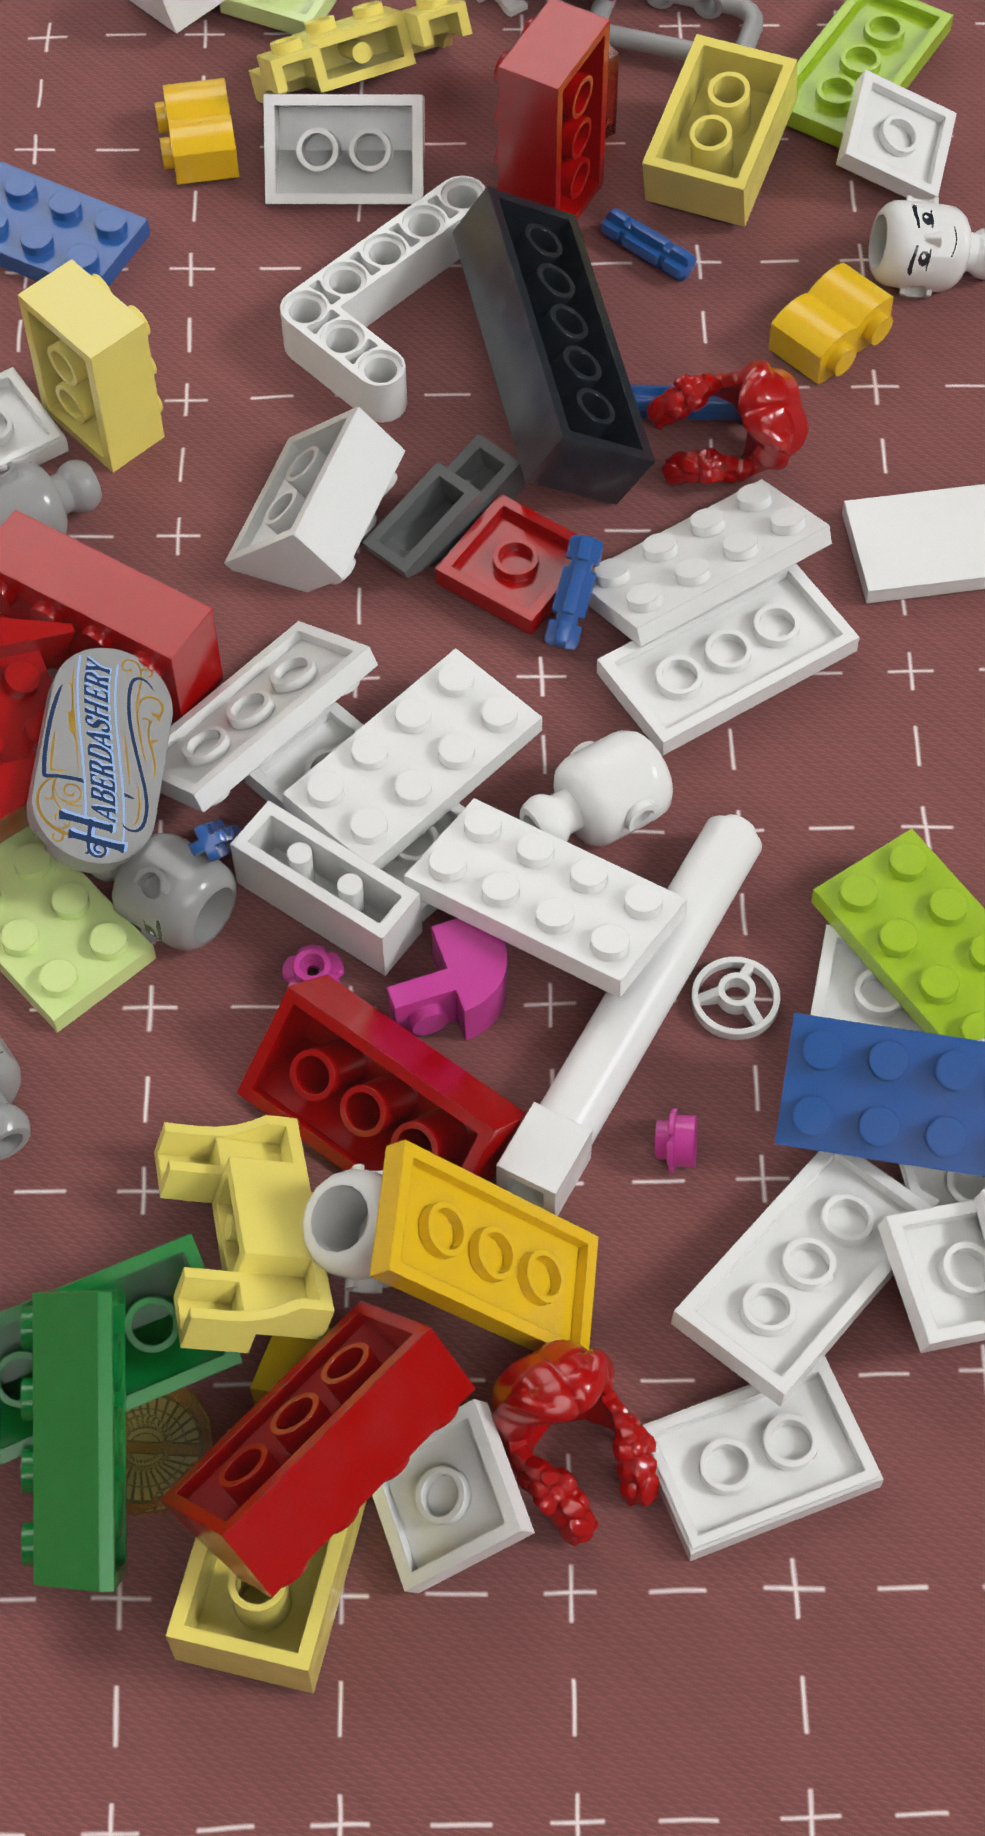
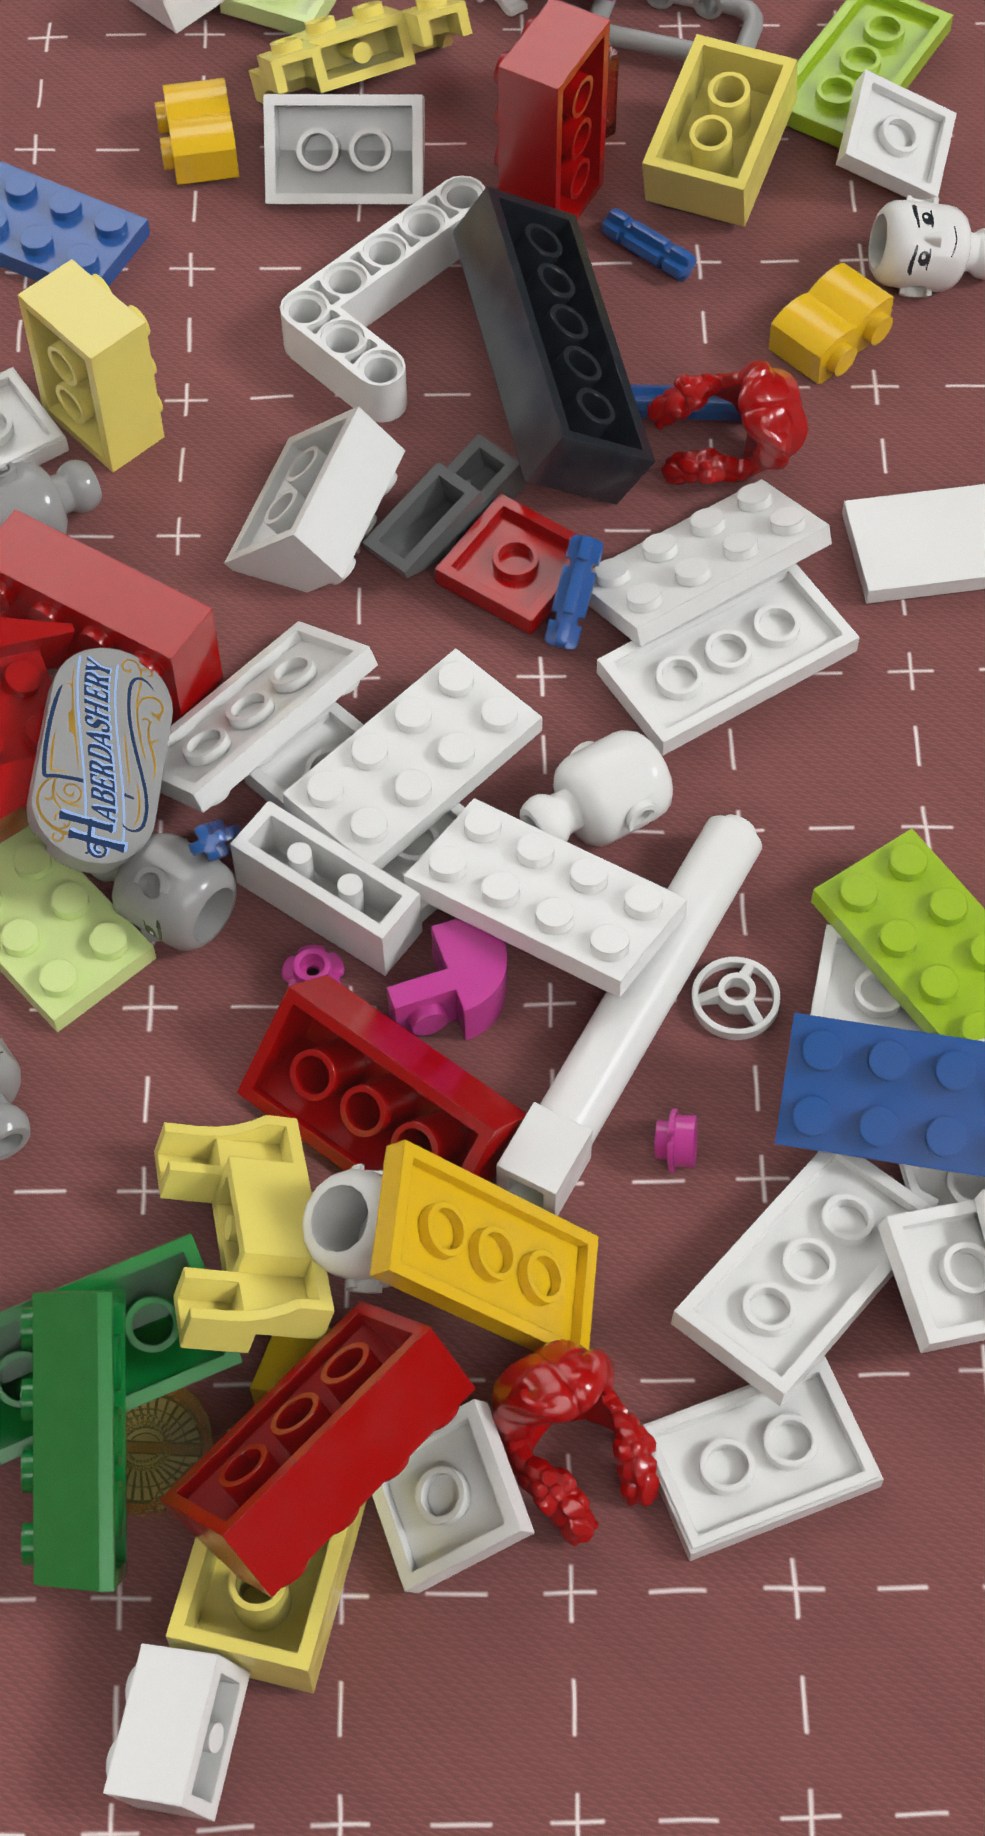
(176, 1731): none -> white brick

